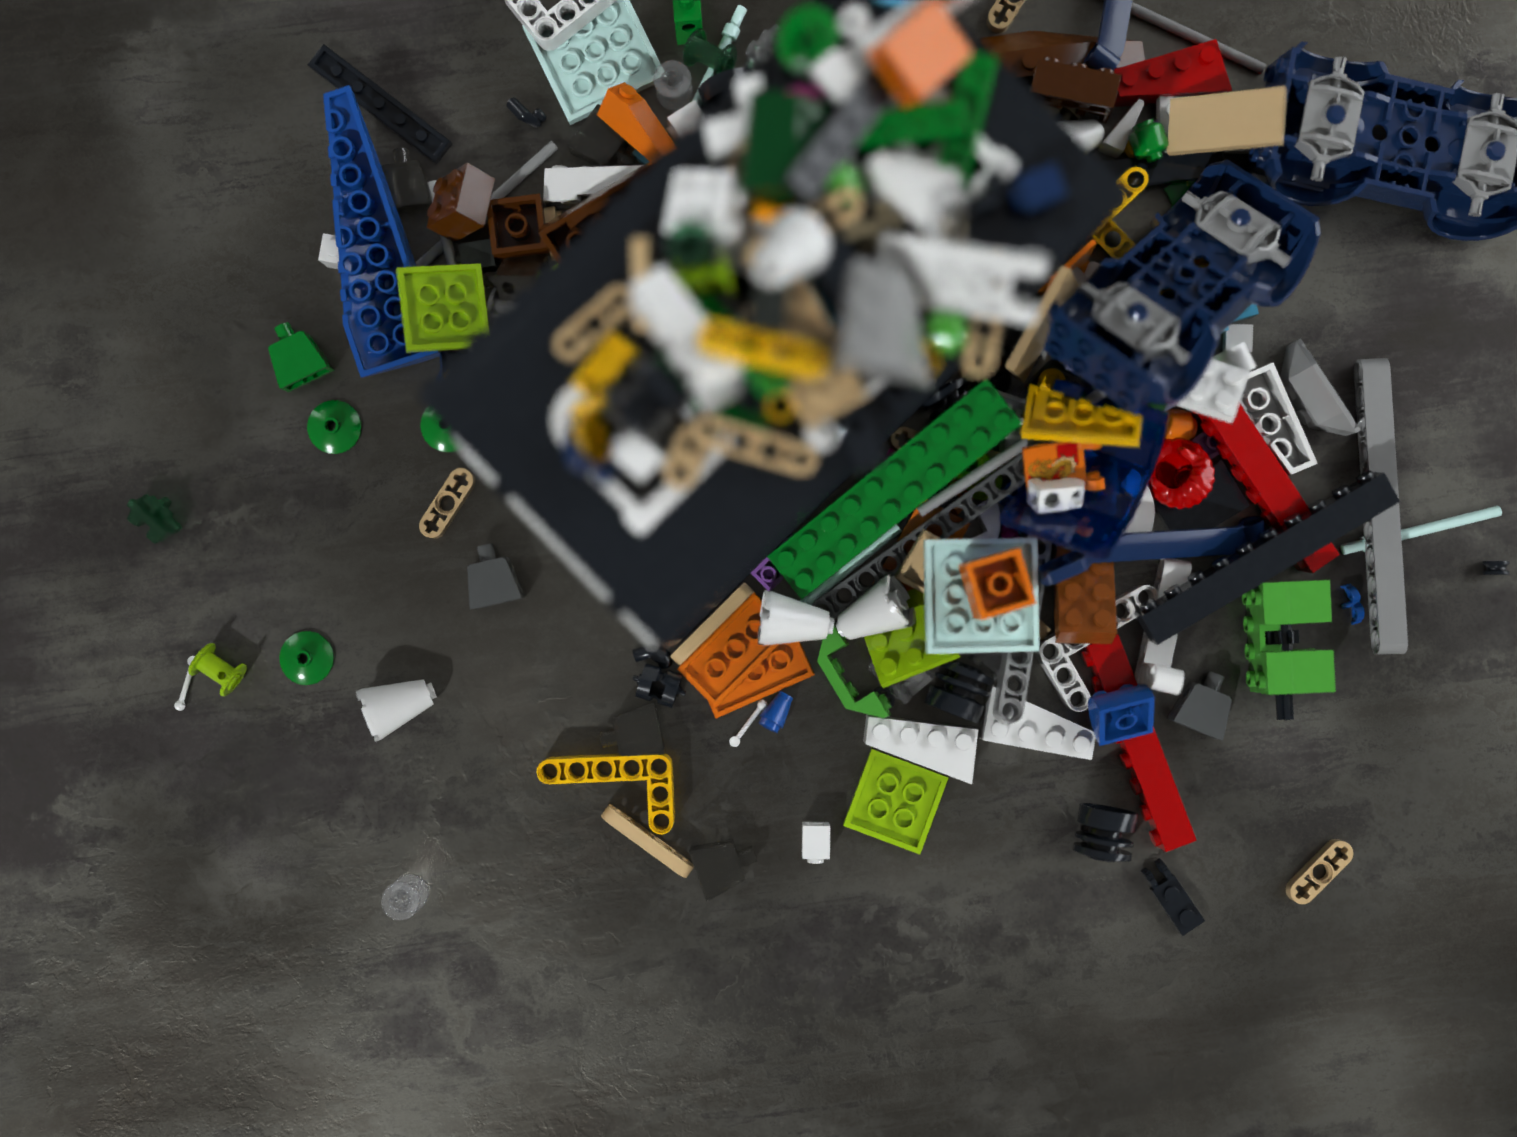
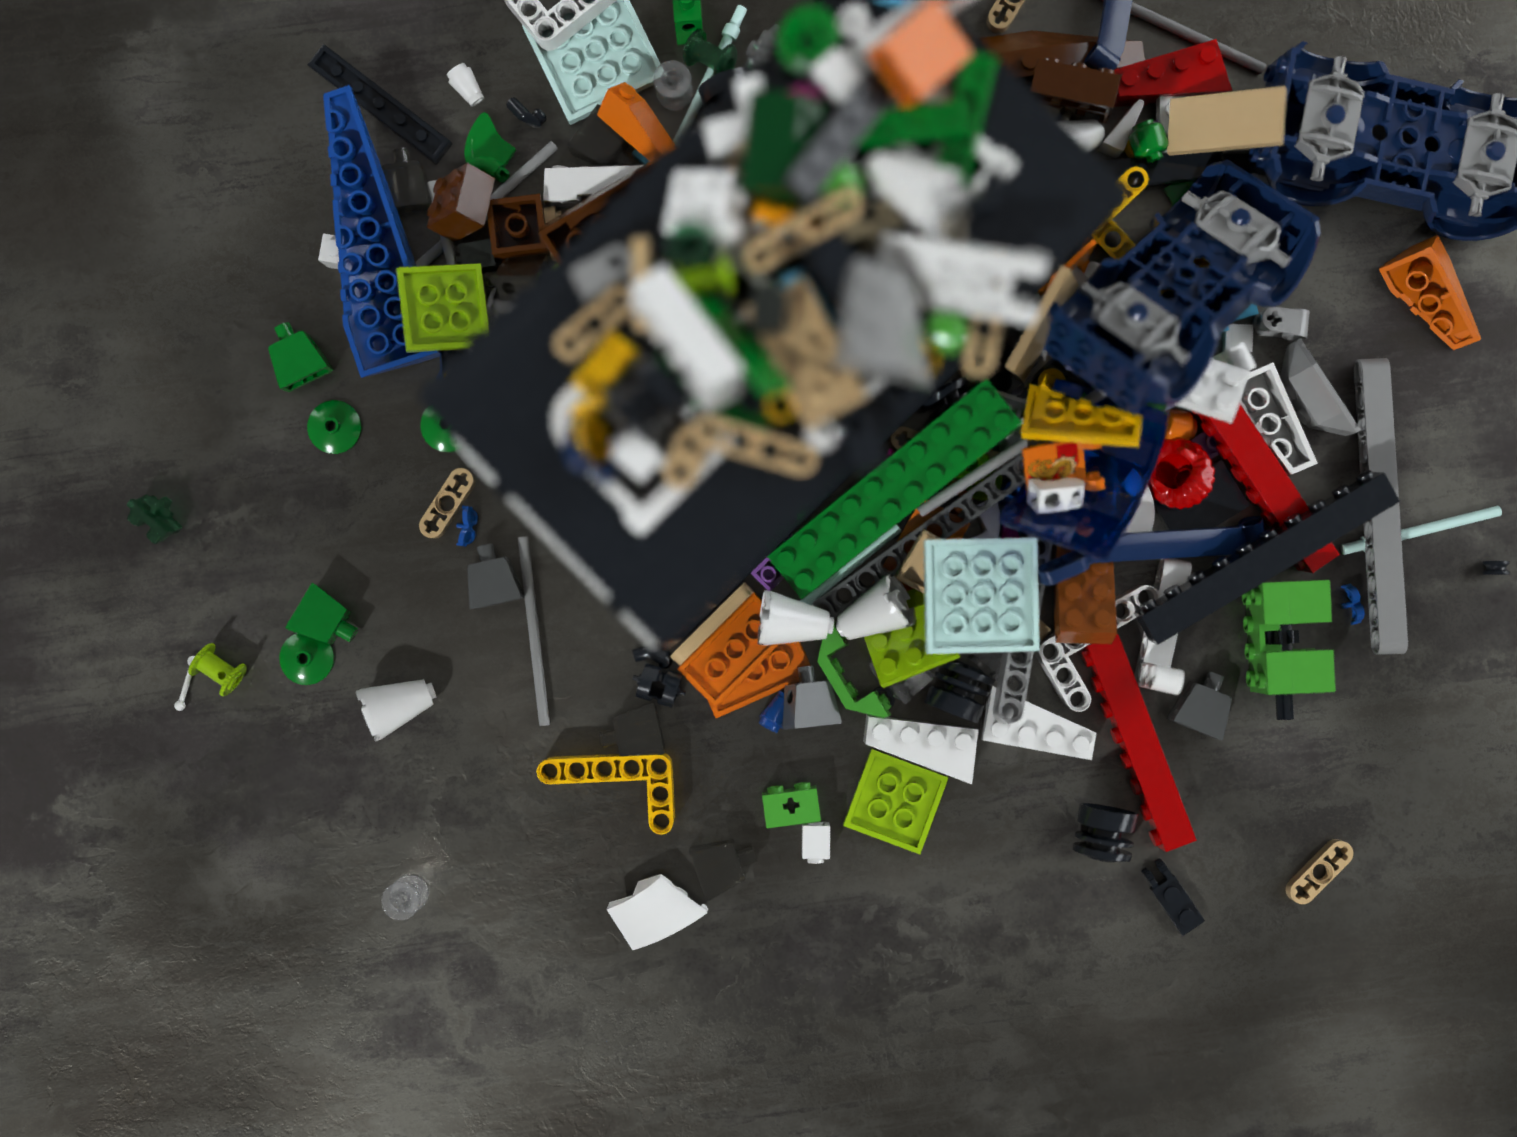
(321, 617): none -> green torso
(465, 84): none -> white cone
(469, 519): none -> blue piece
(487, 149): none -> green arm
(533, 630): none -> light grey piece
(600, 273): none -> light grey piece
(647, 841): tan beam -> none
(654, 911): none -> white slope
(682, 119): white brick -> none
(735, 740): white hinge -> none
(763, 354): yellow beam -> none
(792, 248): white cone -> none
(805, 812): none -> bright green brick
(809, 702): none -> torso
(997, 583): orange brick -> none
(1038, 189): dark blue brick -> none
(1121, 713): blue brick -> none
(1286, 323): none -> light grey piece
(1430, 286): none -> orange wedge

